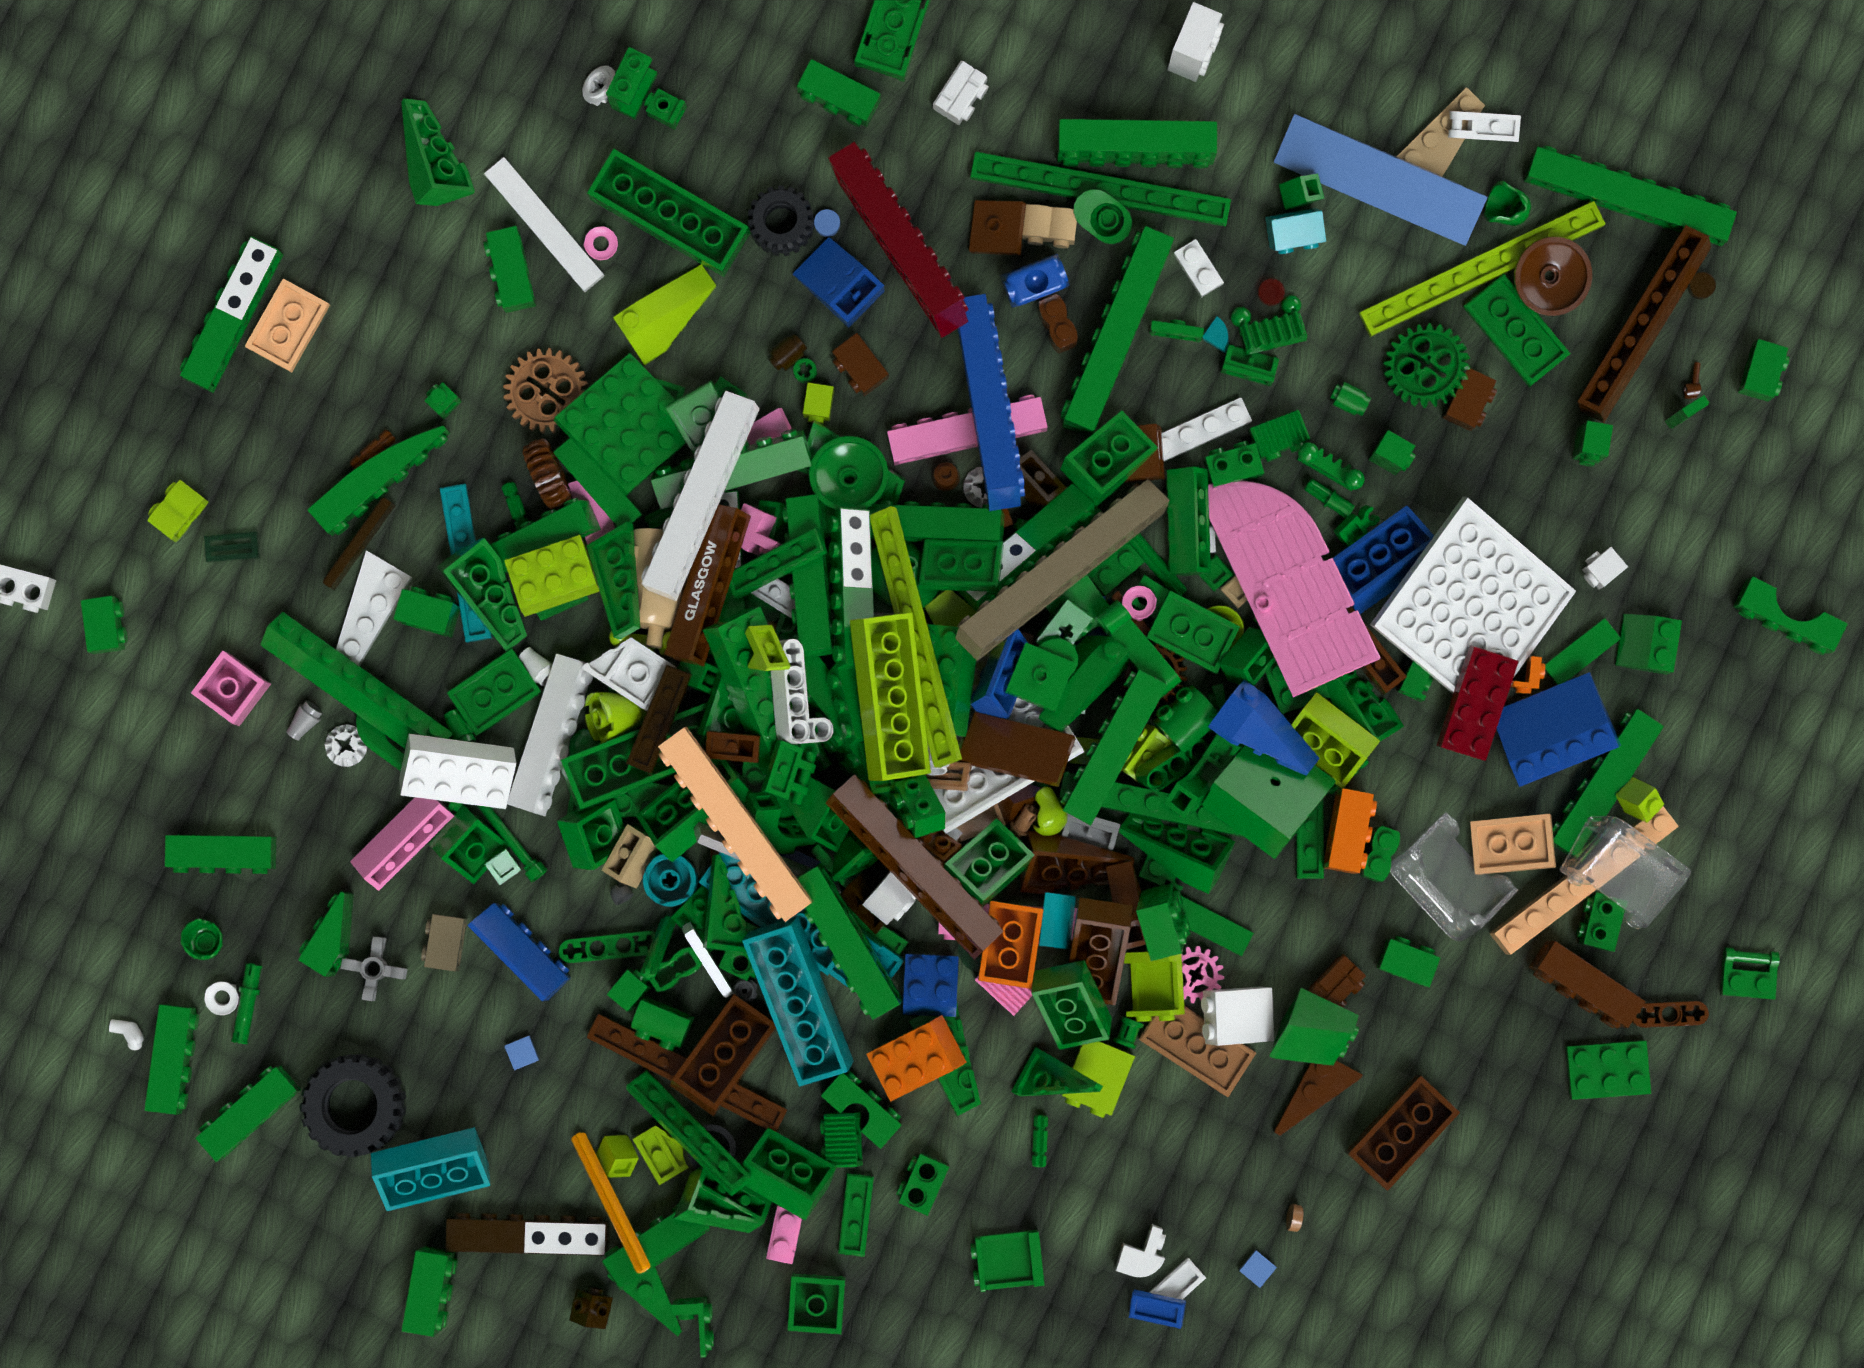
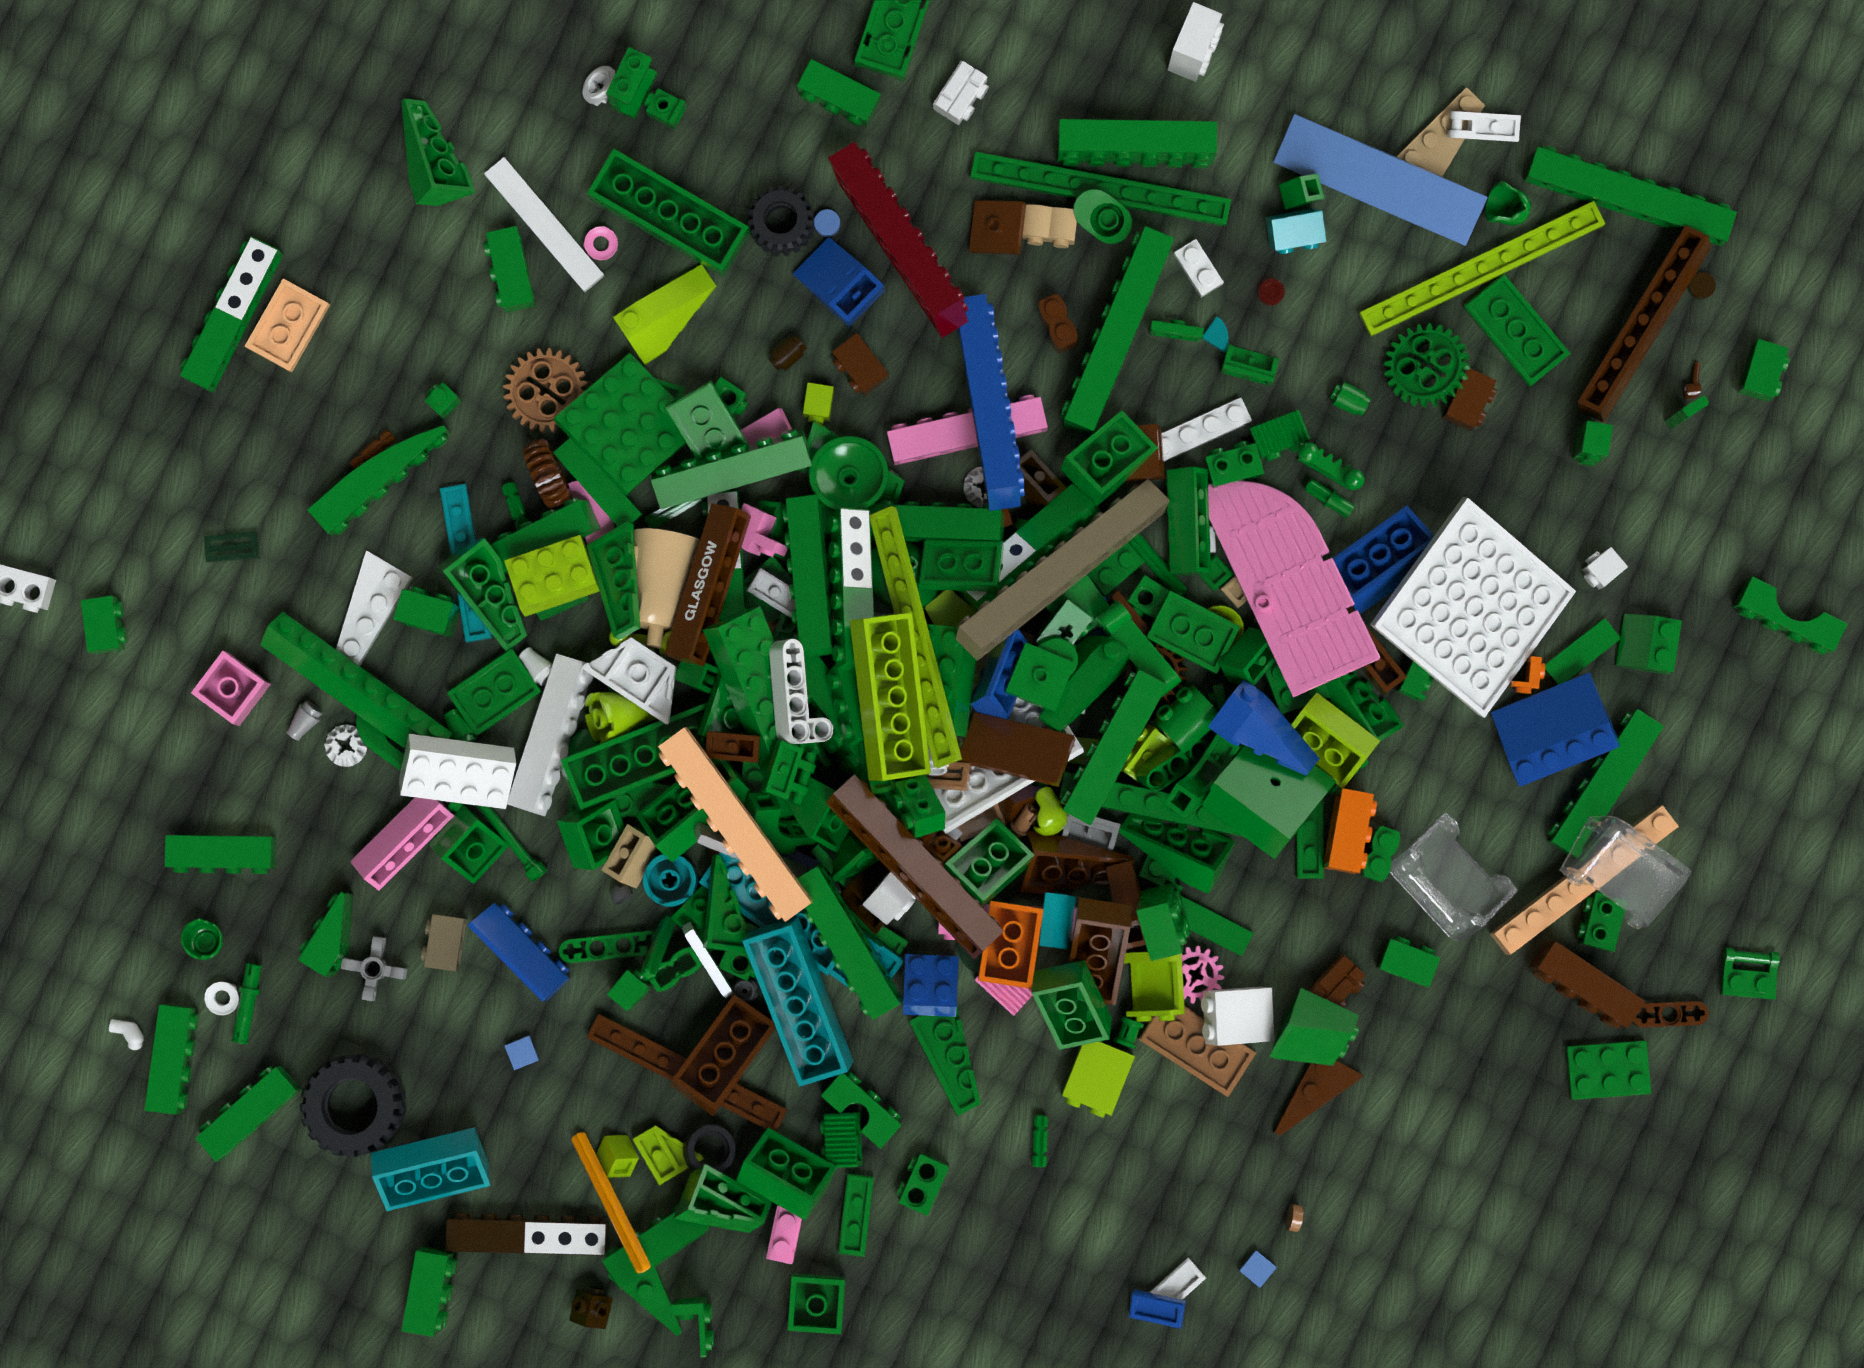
(177, 510): lime brick -> none
(358, 543): dark brown tile -> none
(502, 866): plate -> none
(659, 719): dark brown tile -> none
(661, 1022): green brick -> none
(689, 1133): green tile -> none
(700, 495): white brick -> none
(766, 648): lime slope -> none
(777, 563): green tile -> none
(813, 372): green bush -> none
(916, 1058): orange brick -> none
(946, 476): reddish brown hat -> none
(1008, 1260): green panel -> none
(1034, 280): blue piece -> none
(1050, 1076): green wing -> none
(1139, 591): bright pink piece -> none
(1143, 1261): white brick -> none
(1274, 332): green gear -> none
(1356, 526): green plate -> none
(1393, 453): green brick -> none
(1402, 1132): reddish brown brick -> none
(1477, 703): dark red plate -> none
(1513, 844): light nougat plate -> none
(1569, 279): reddish brown dish -> none
(1640, 800): lime brick -> none

